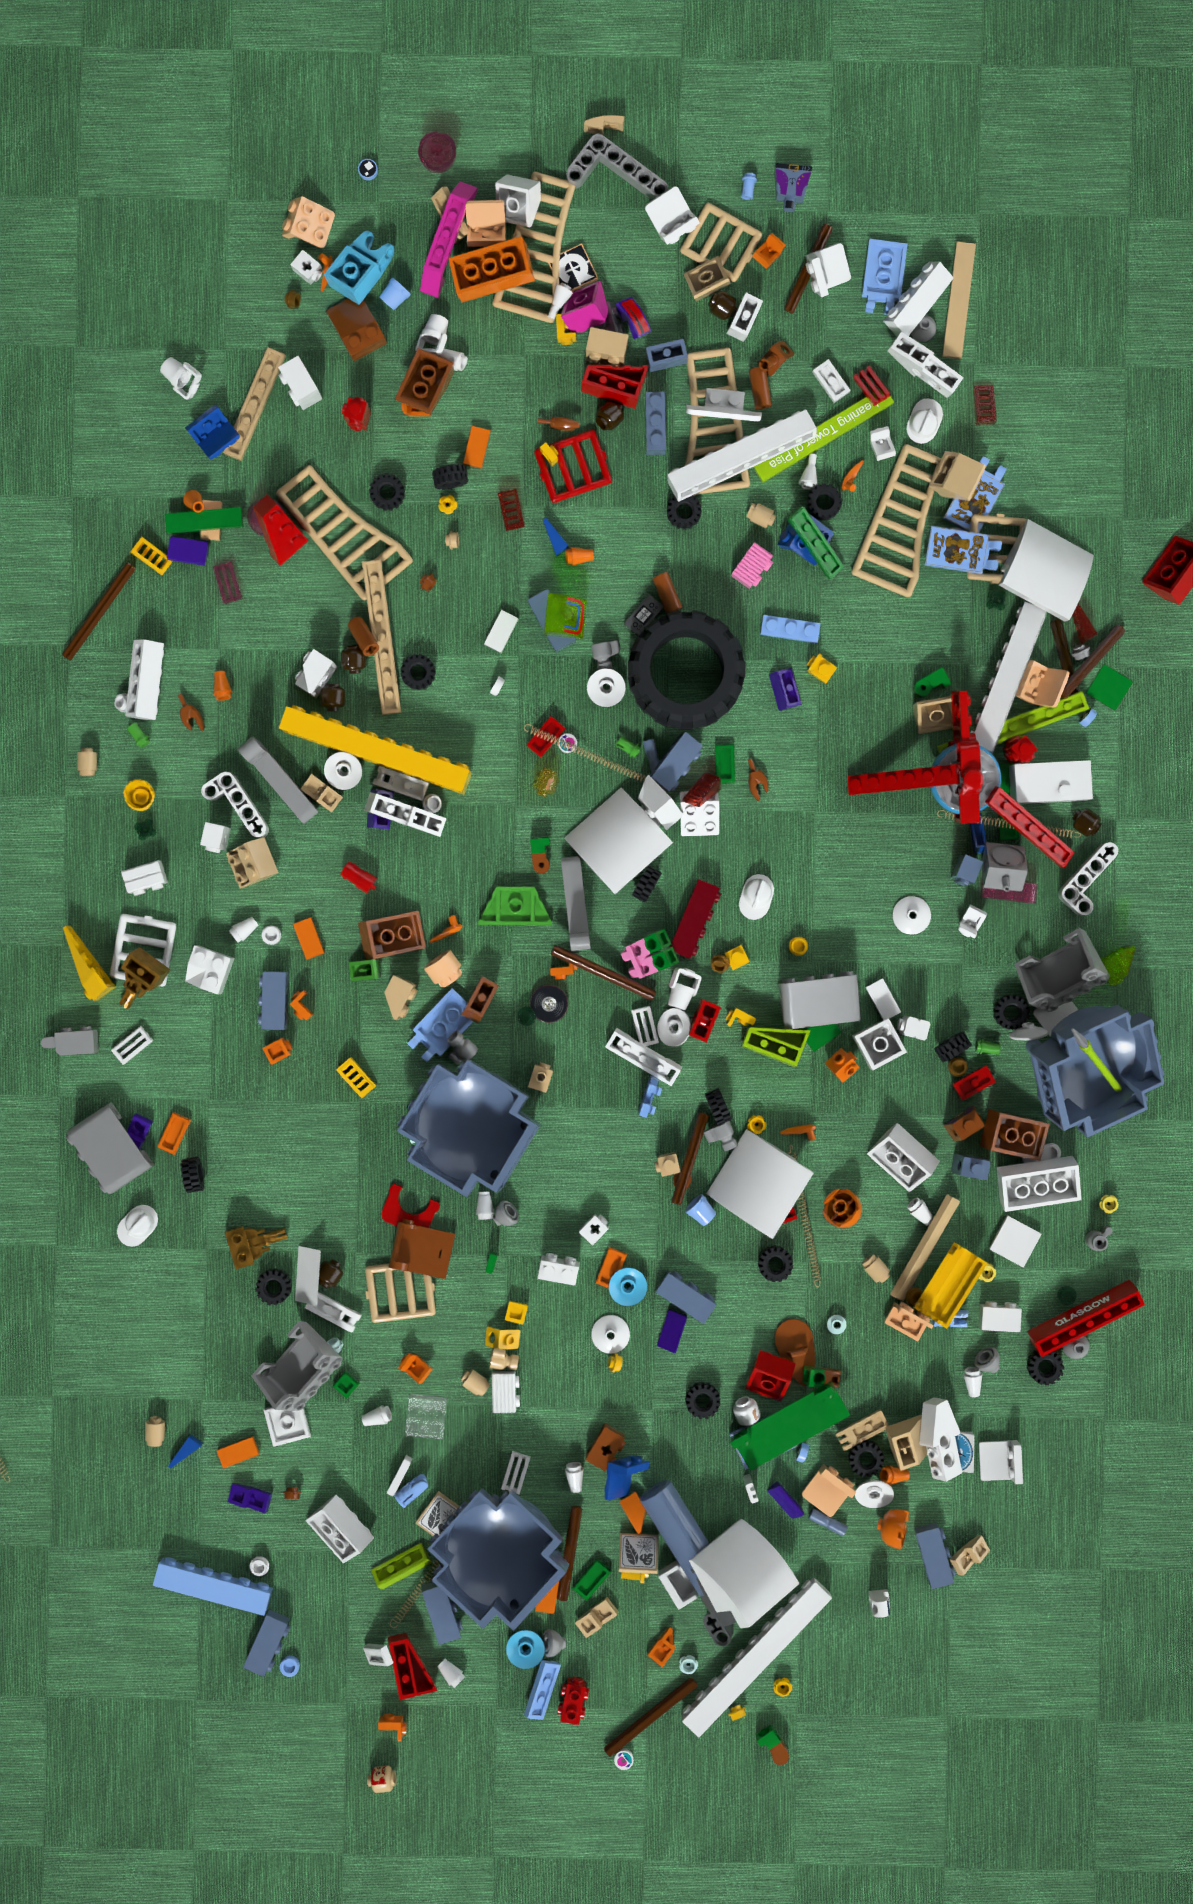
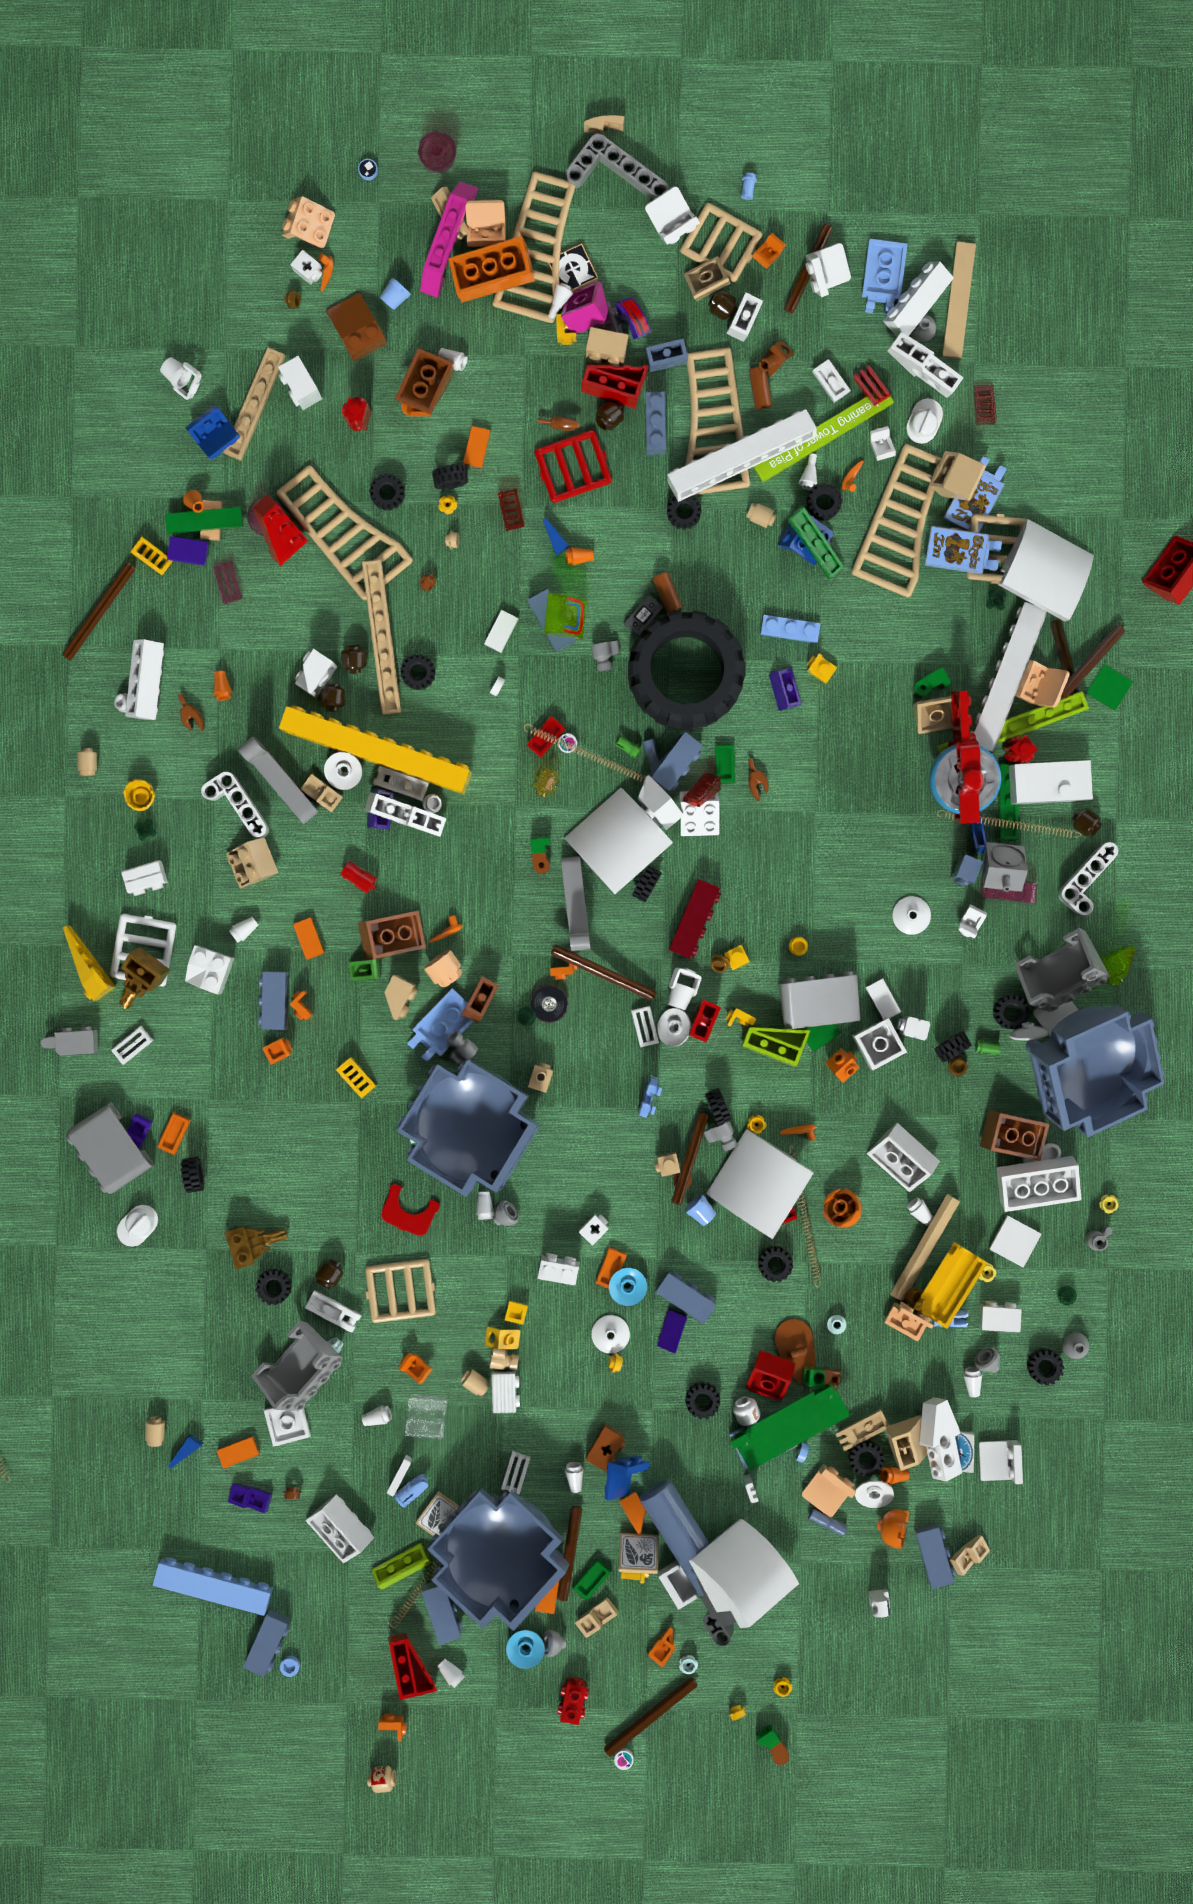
(138, 735): bright green pin -> none
(215, 837): white brick -> none
(259, 1566): white plate -> none
(271, 935): white tile -> none
(307, 1275): white sticker -> none
(346, 1384): green tile -> none
(359, 267): medium azure brick -> none
(363, 636): dark orange piece -> none
(378, 1654): white tile -> none
(418, 1250): dark orange door -> none
(434, 334): white piece -> none
(491, 1262): green tile -> none
(515, 907): bright green wing -> none
(520, 199): white slope -> none
(542, 1689): light blue plate -> none
(549, 453): yellow plate -> none
(606, 697): white dish -> none
(643, 958): hips -> none
(643, 1057): white piece -> none
(724, 405): white plate -> none
(752, 566): bright pink brick -> none
(756, 896): white piece -> none
(756, 1656): white brick -> none
(785, 1500): dark purple slope -> none
(791, 184): torso -> none
(876, 1268): tan brick -> none
(903, 779): red plate -> none
(964, 1124): dark orange torso -> none
(971, 1166): sand blue torso -> none
(974, 1082): red plate -> none
(1029, 827): plate -> none
(1080, 651): light grey plate -> none
(1083, 626): clear red slope -> none
(1086, 1046): lime piece -> none
(1086, 1318): red brick -> none
(1087, 717): light blue tile -> none

